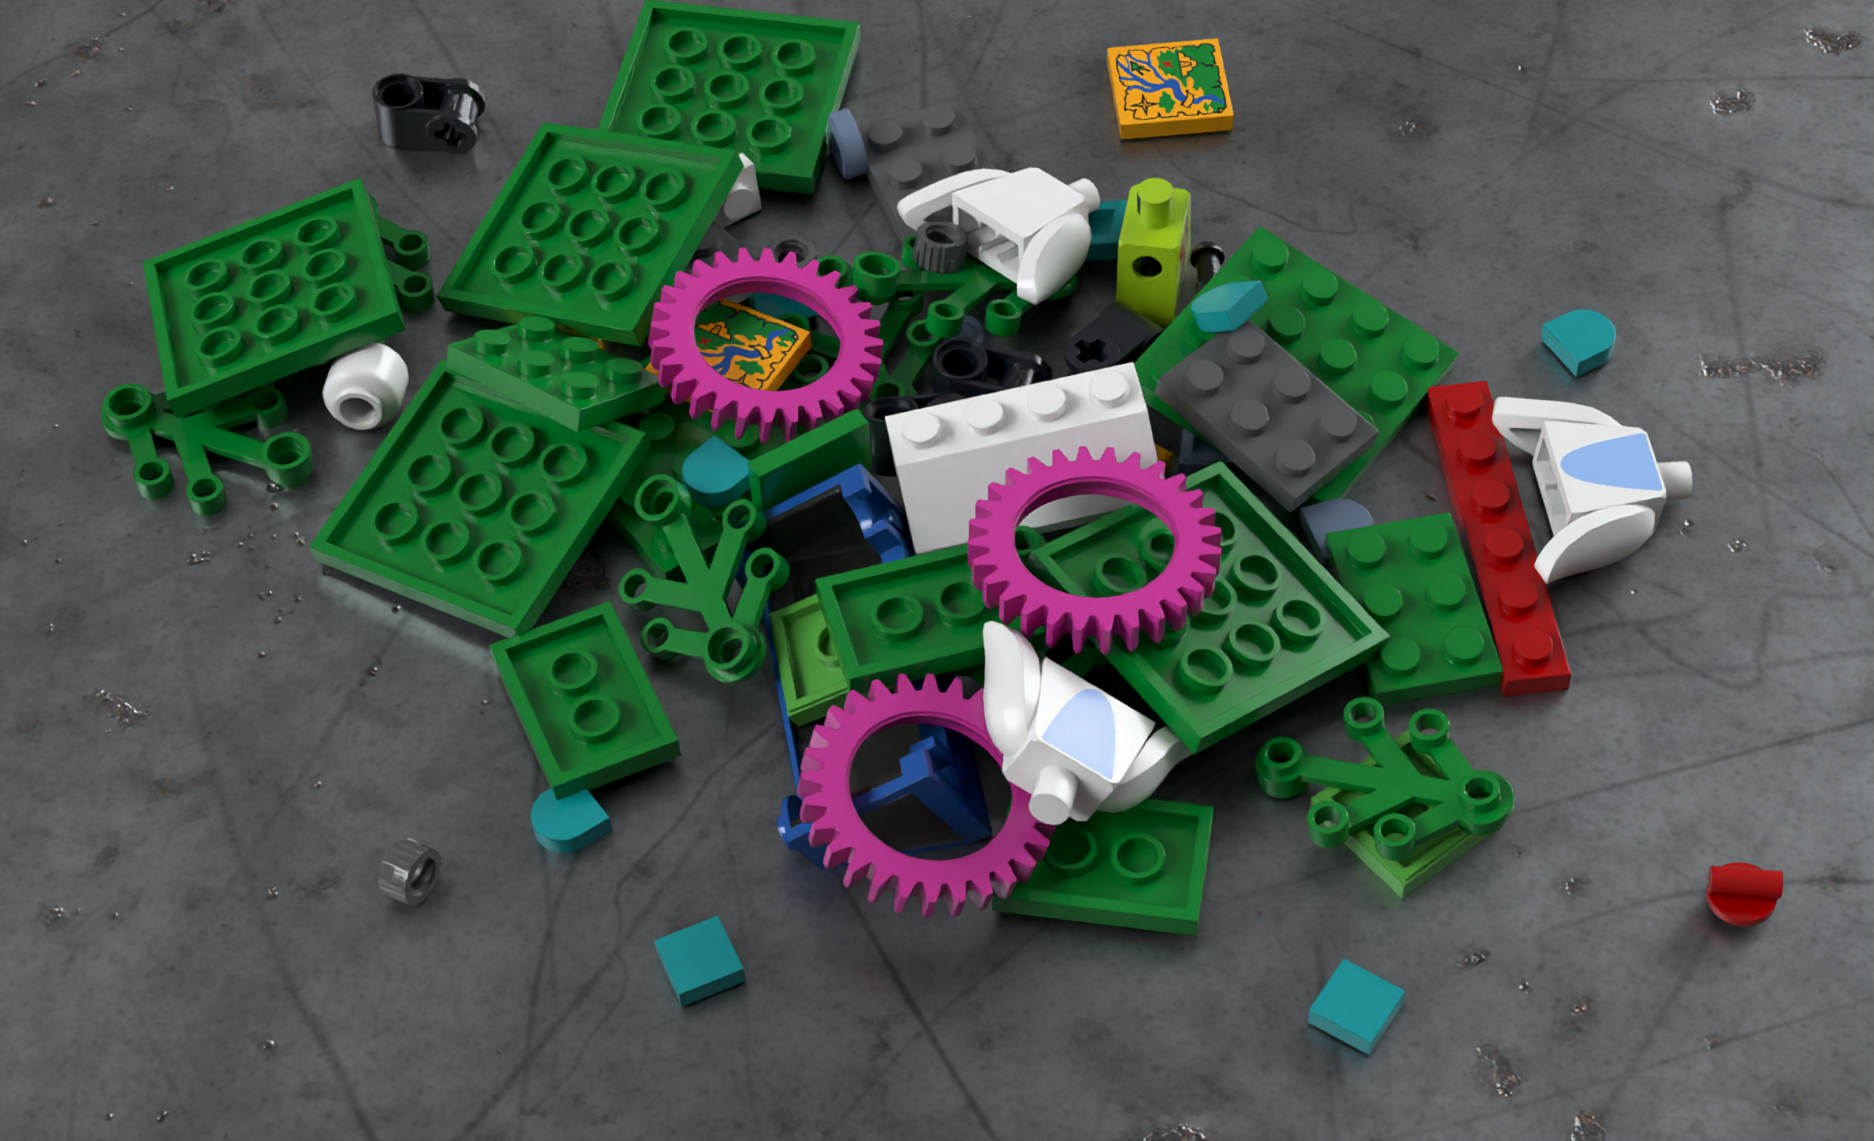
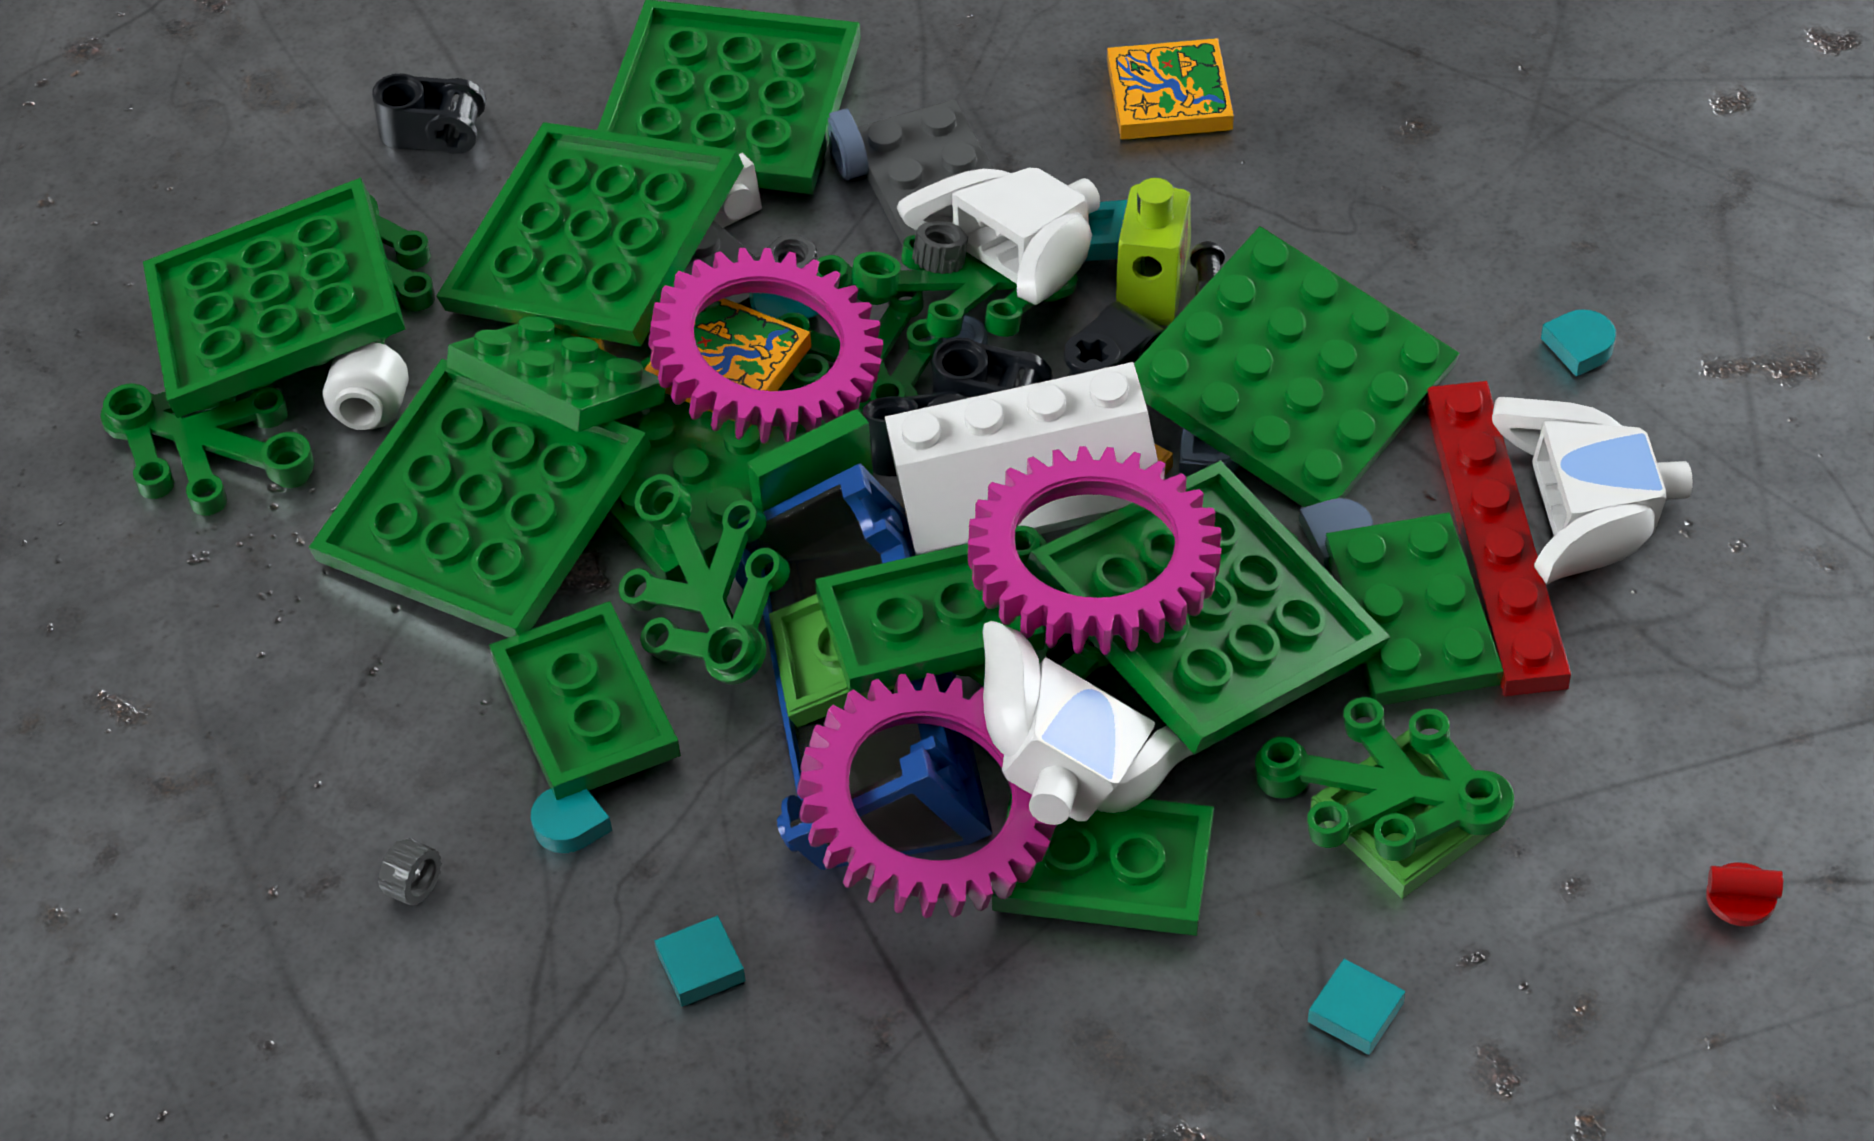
(715, 474): teal tile -> none
(1228, 306): teal tile -> none
(1266, 413): dark grey plate -> none

